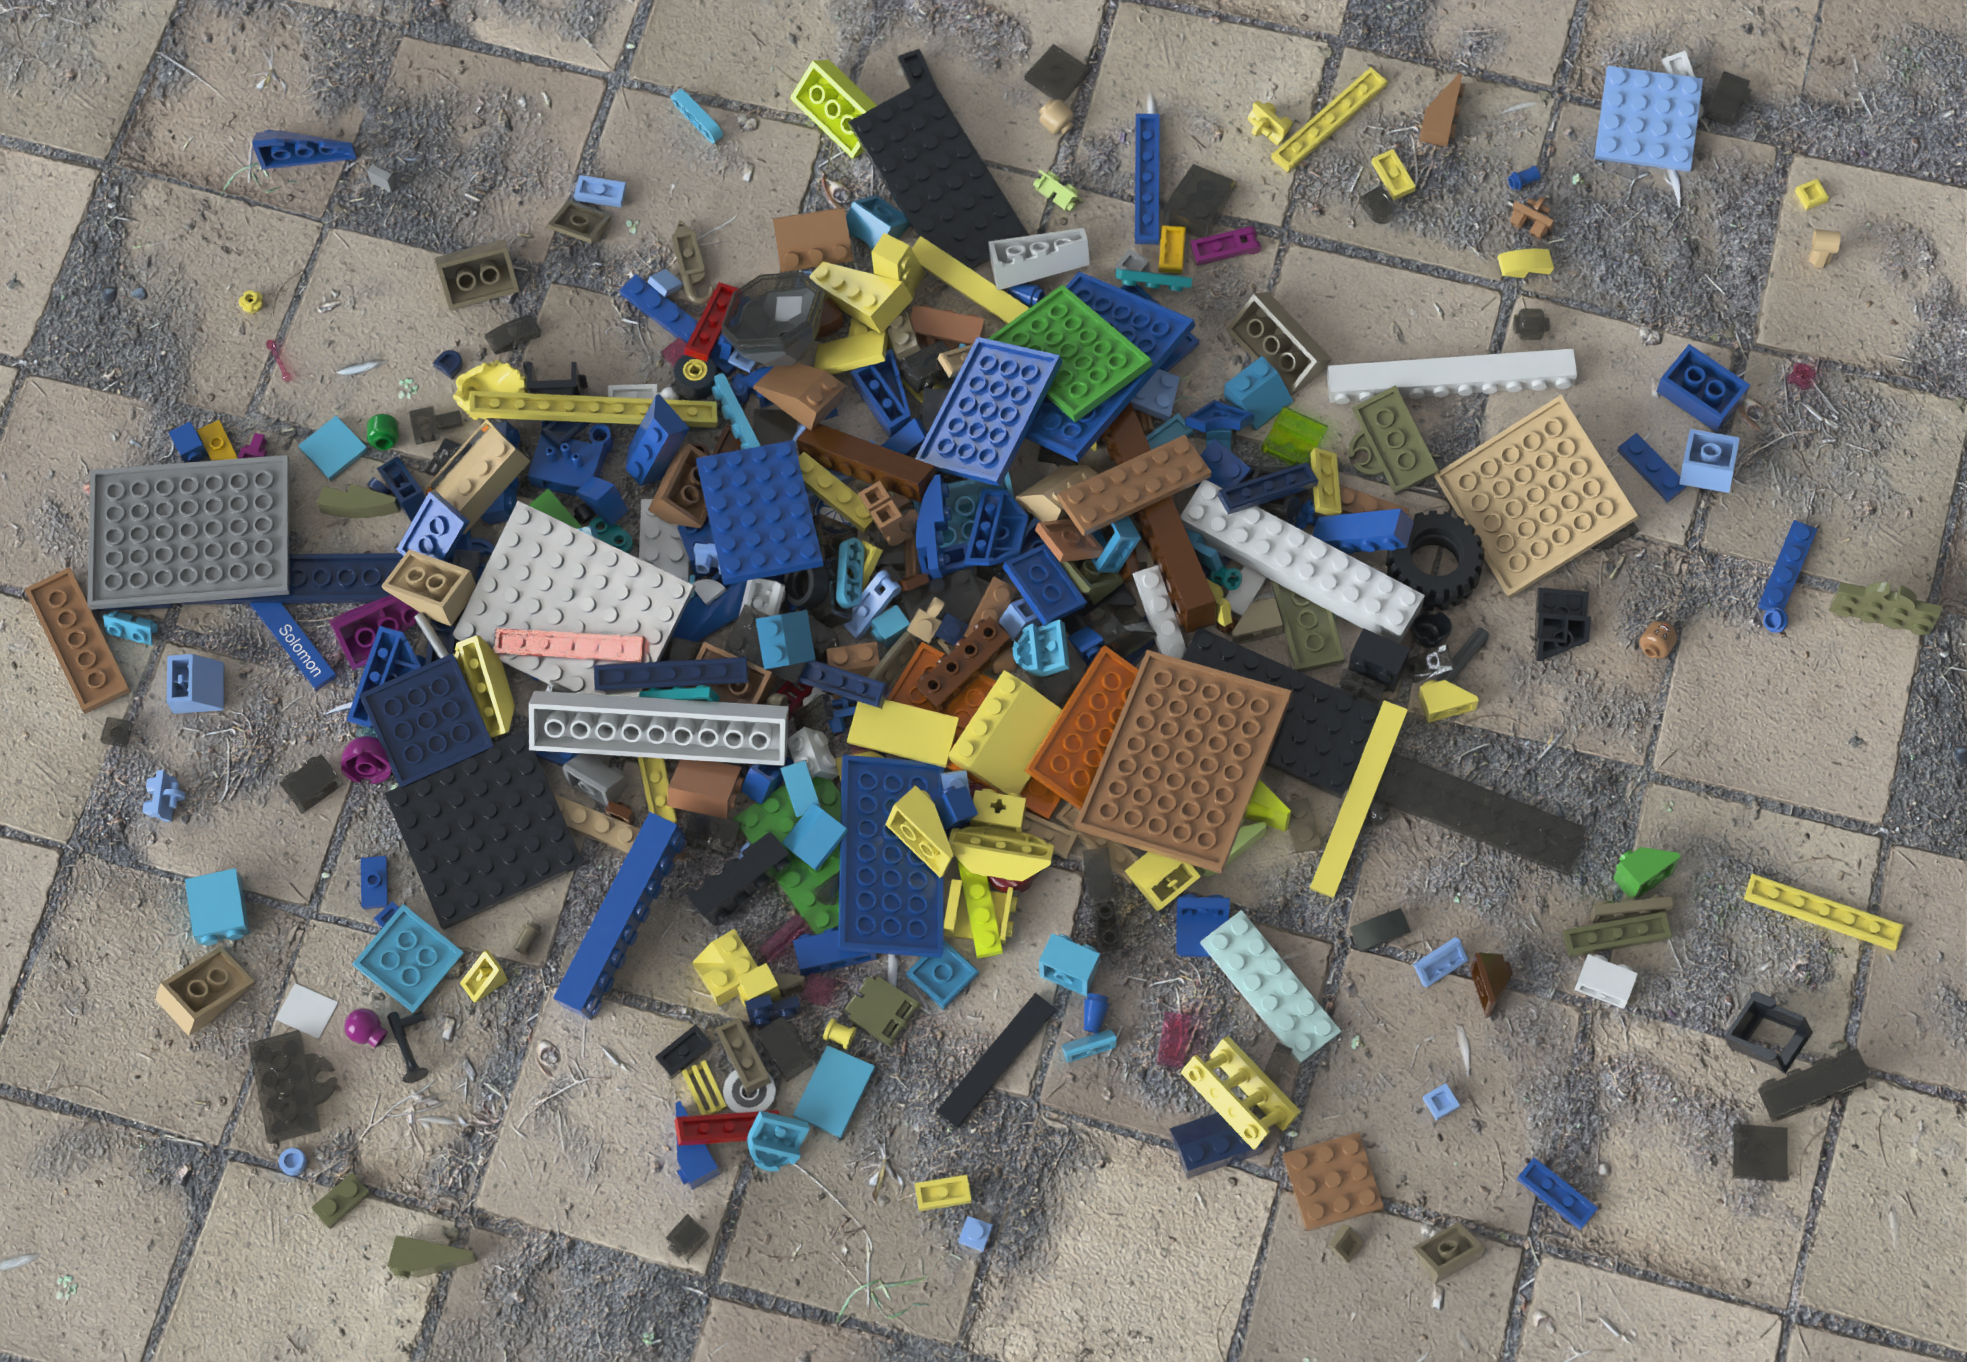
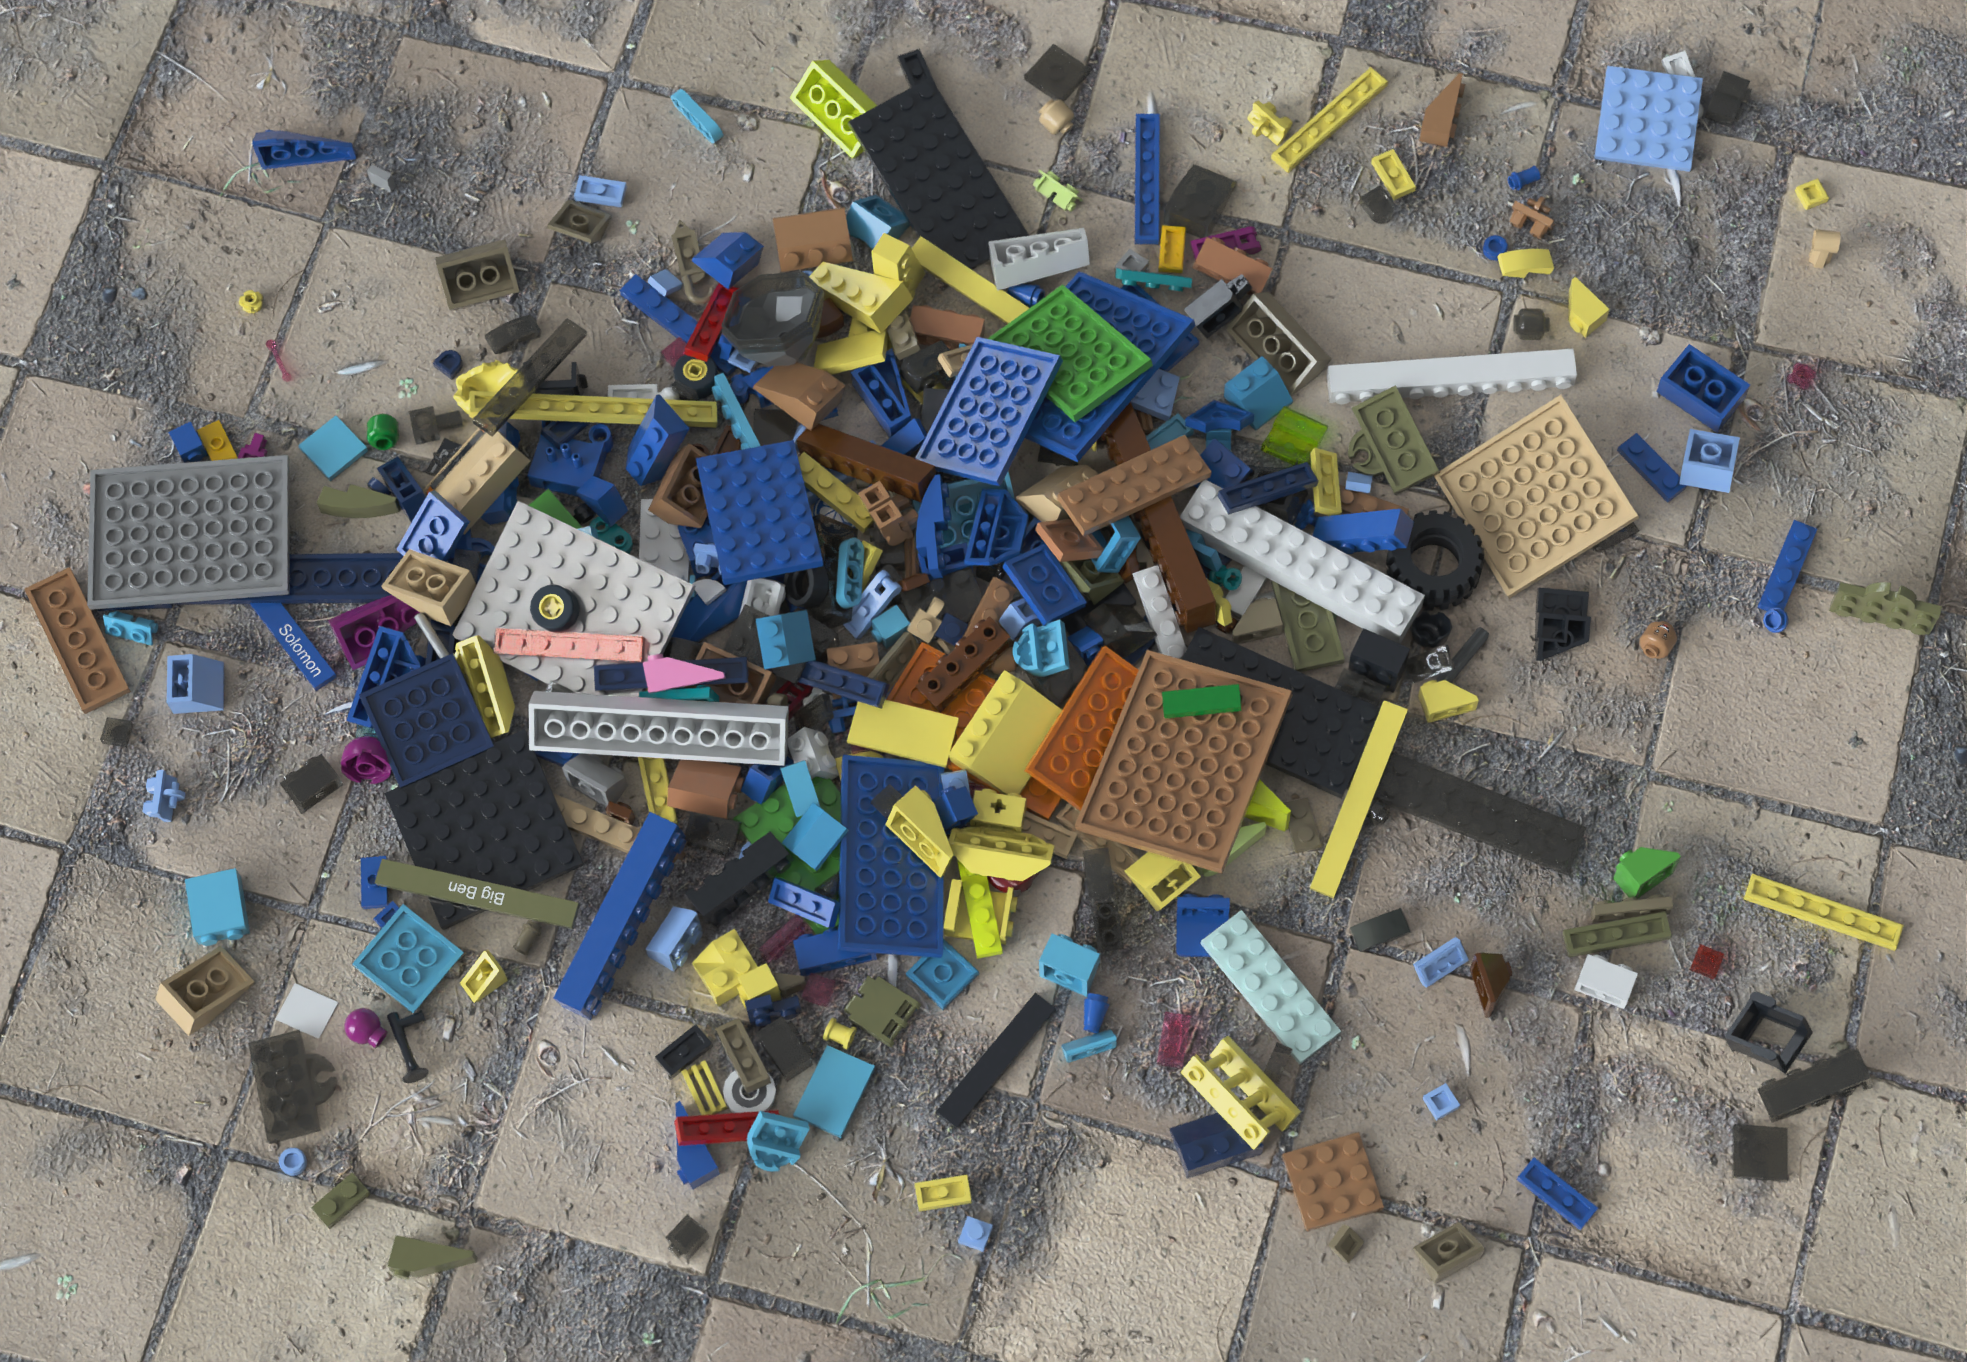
(477, 893): none -> olive tile
(529, 377): none -> clear smoke tile
(547, 603): none -> black wheel
(671, 673): none -> bright pink slope
(675, 938): none -> light blue slope
(729, 257): none -> blue slope
(804, 902): none -> plate
(886, 799): none -> clear smoke tile
(1201, 701): none -> green tile
(1218, 305): none -> hinge
(1227, 264): none -> nougat brick
(1358, 482): none -> light blue tile
(1494, 246): none -> blue tile
(1585, 309): none -> light yellow slope
(1707, 961): none -> clear red plate

